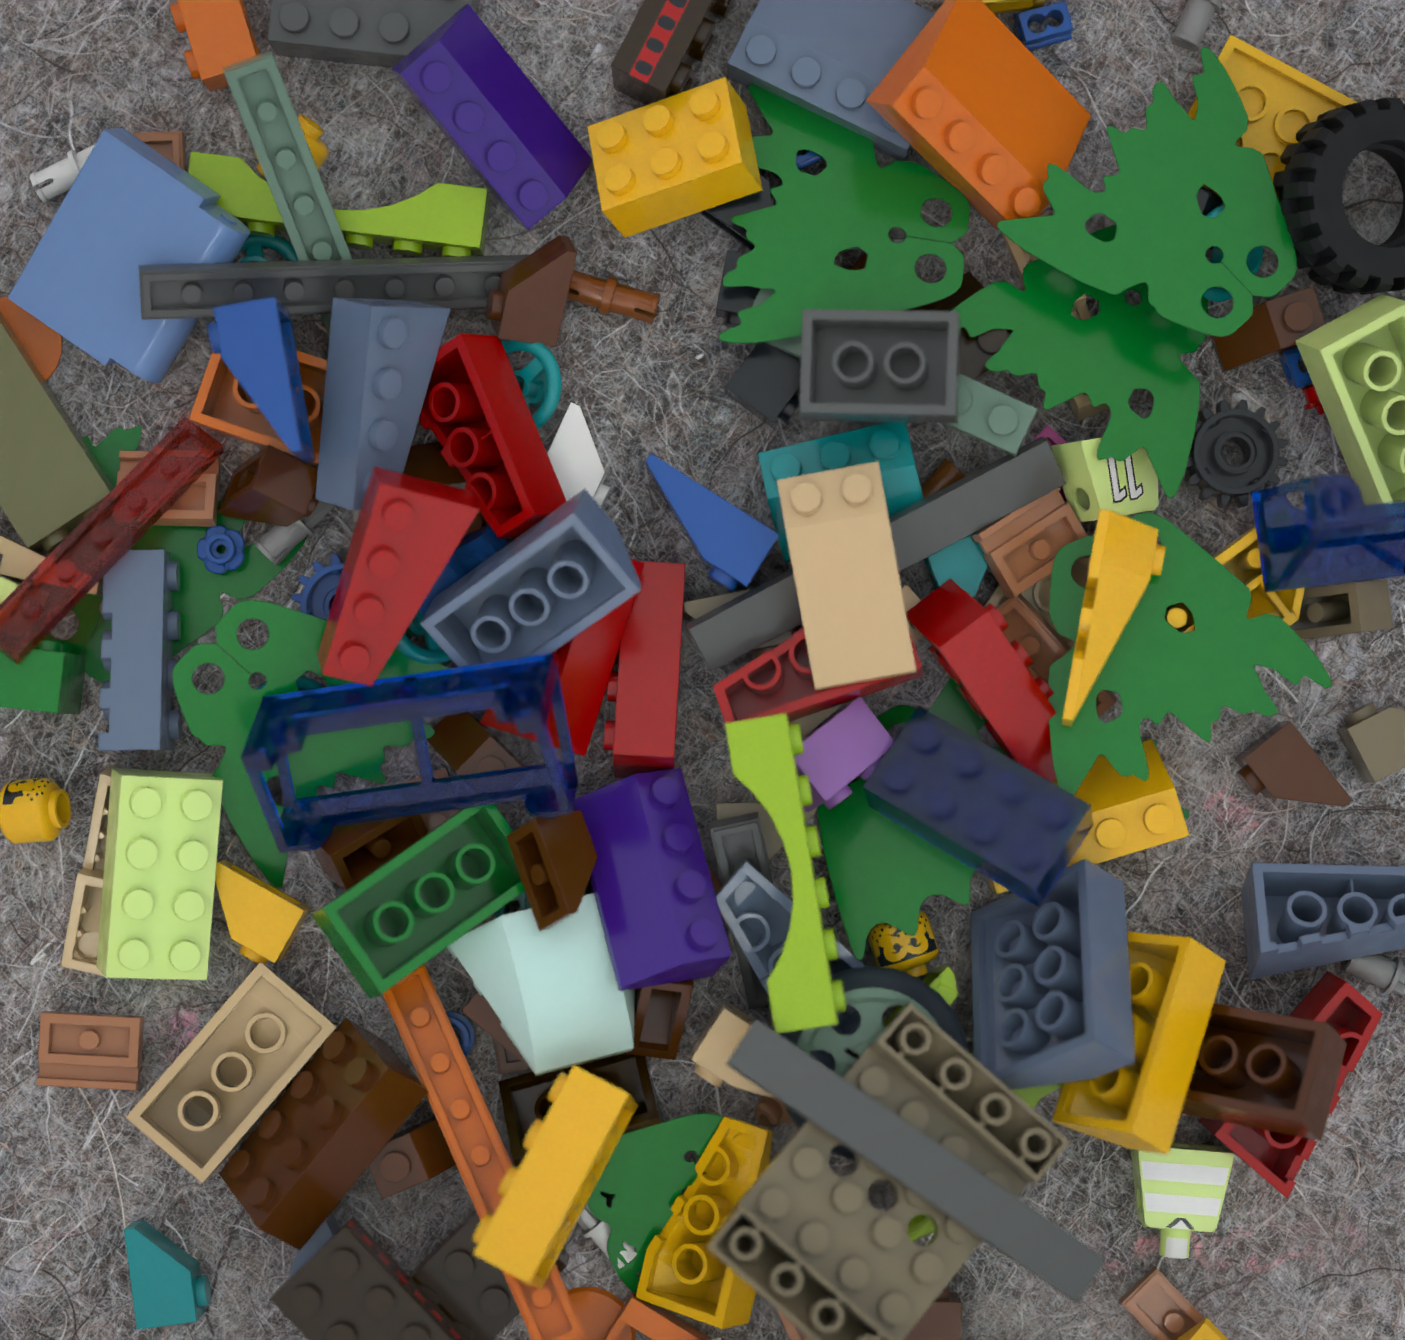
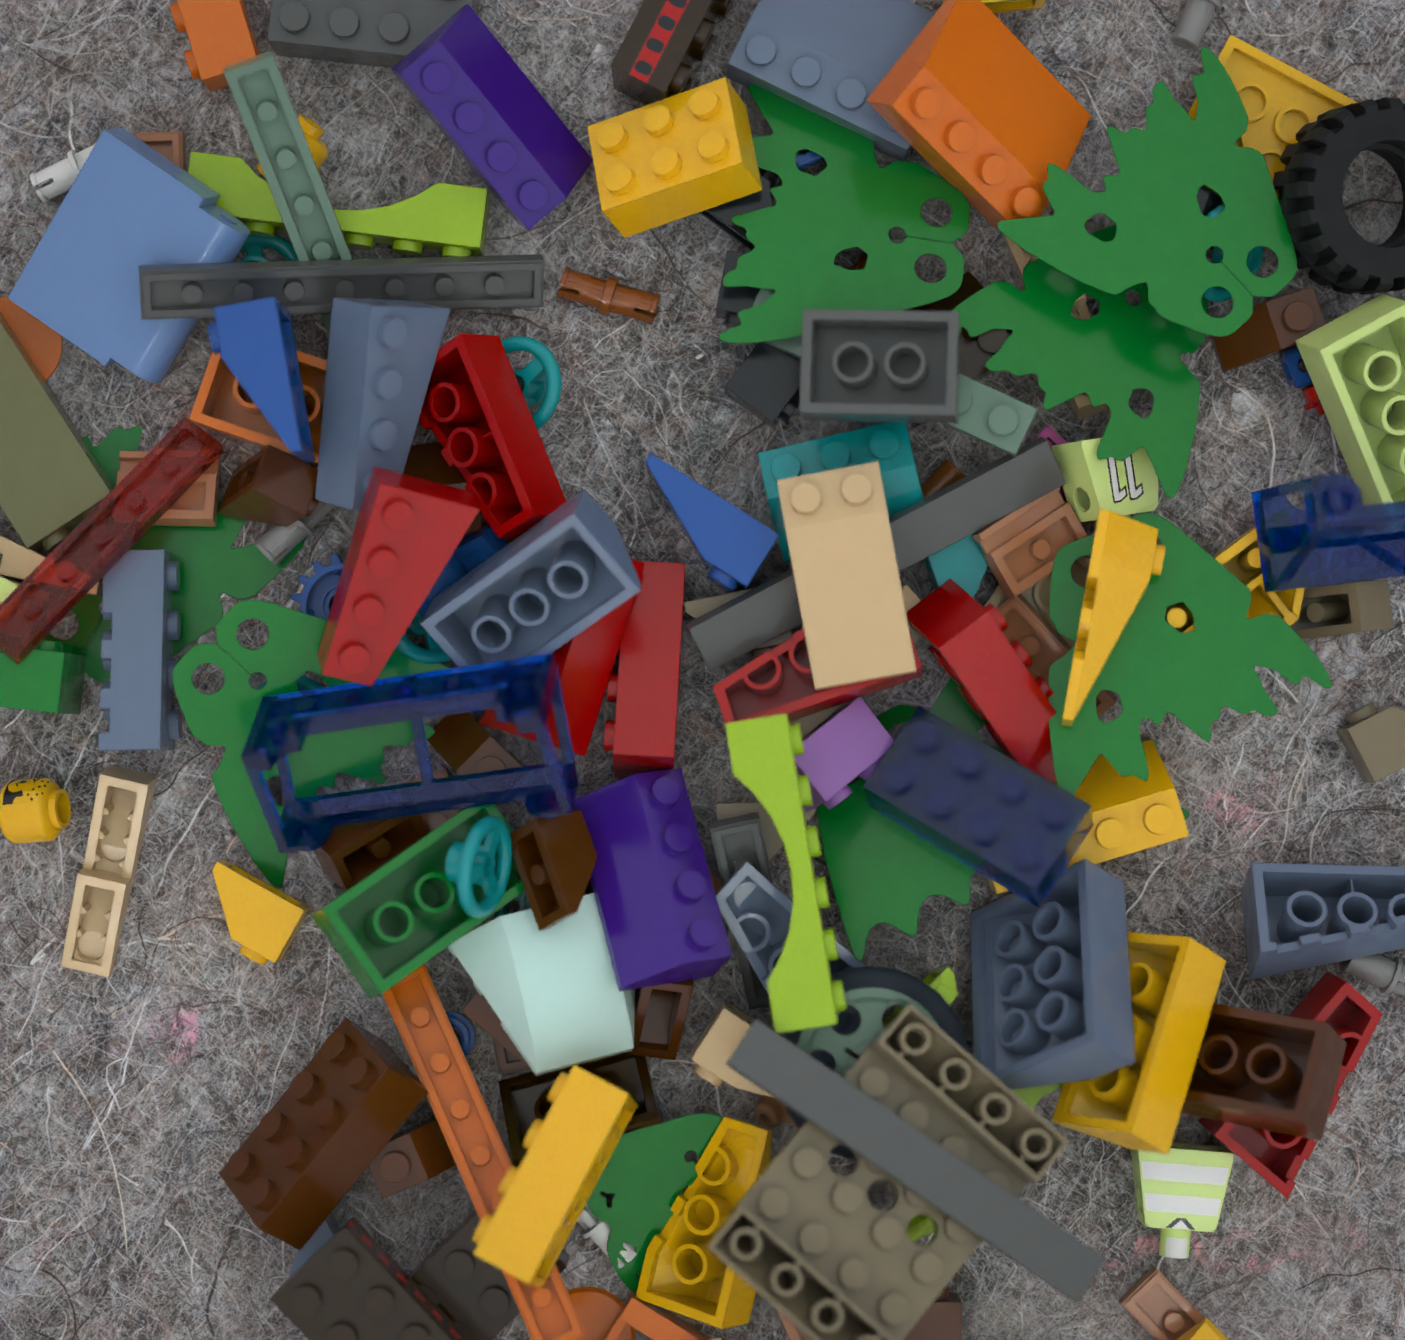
(90, 1050): nougat plate -> none
(159, 874): yellowish green brick -> none
(163, 1279): teal slope -> none
(231, 1073): tan slope -> none
(234, 553): blue plate -> none
(475, 864): none -> teal piece
(534, 294): reddish brown slope -> none
(577, 459): white slope -> none
(904, 952): yellow head -> none
(1051, 34): blue piece -> none
(1259, 450): black gear -> none
(1288, 769): reddish brown slope -> none

